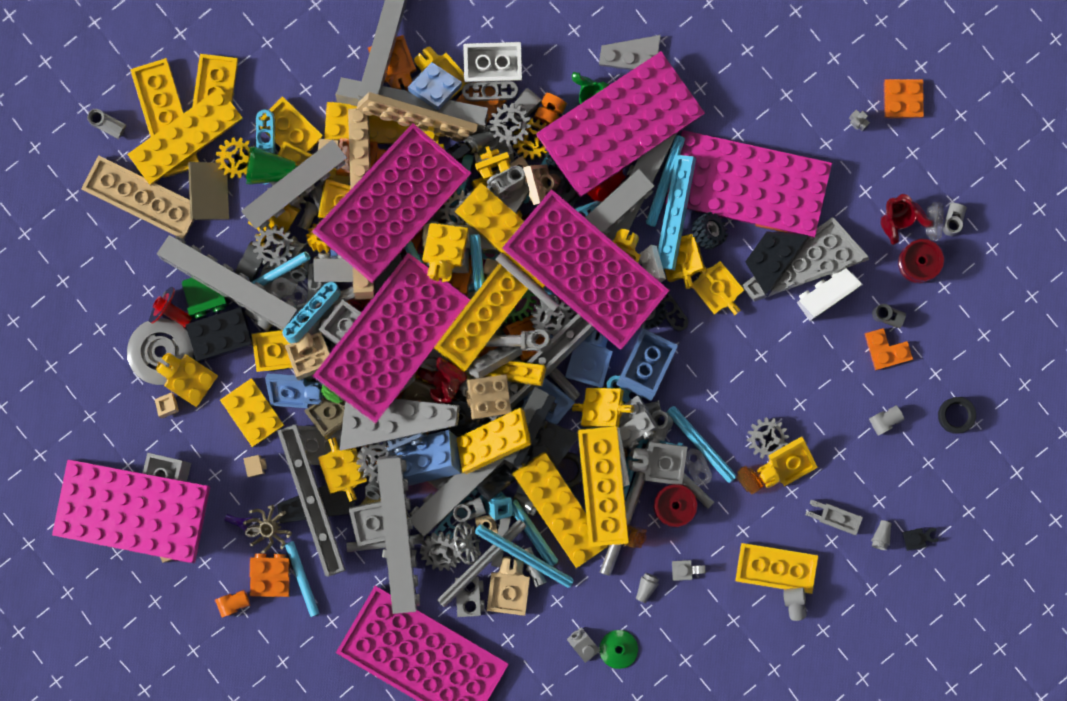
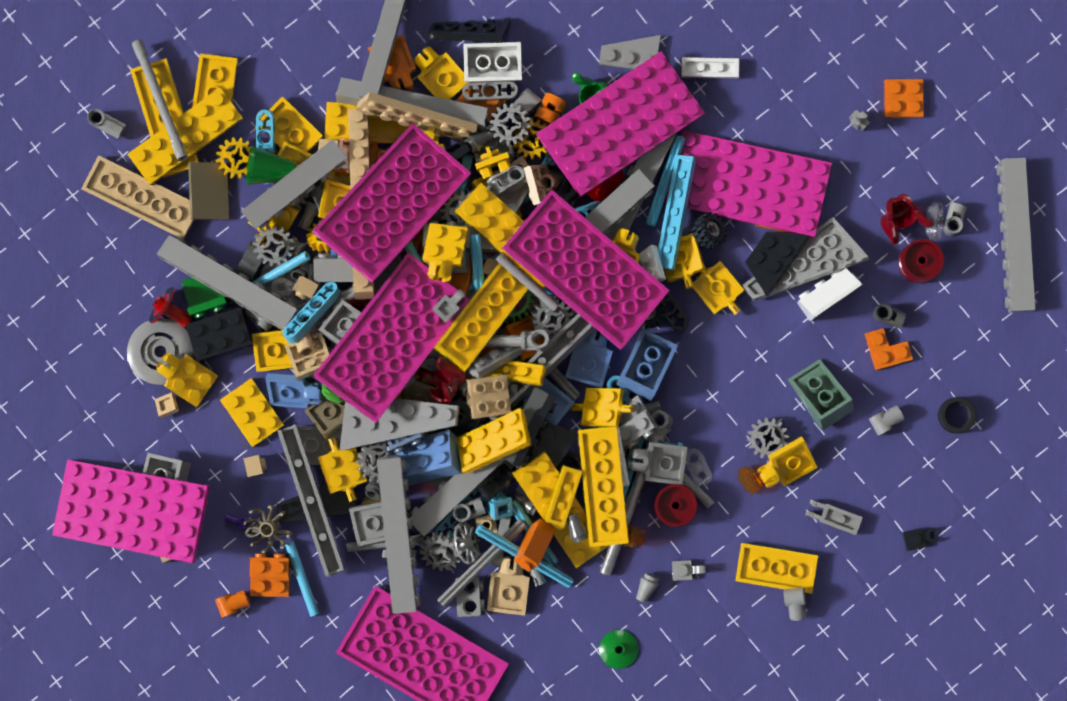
(142, 56): none -> light grey piece
(304, 288): none -> tan plate
(434, 86): medium blue plate -> none
(447, 306): none -> light grey plate
(470, 31): none -> black wing
(534, 545): none -> orange brick
(563, 496): none -> yellow plate
(576, 528): none -> dark grey cone
(583, 644): light grey bracket -> none
(701, 444): medium azure axle -> none
(710, 68): none -> white plate
(821, 394): none -> sand green slope
(881, 538): light grey cone -> none
(1017, 235): none -> light grey brick

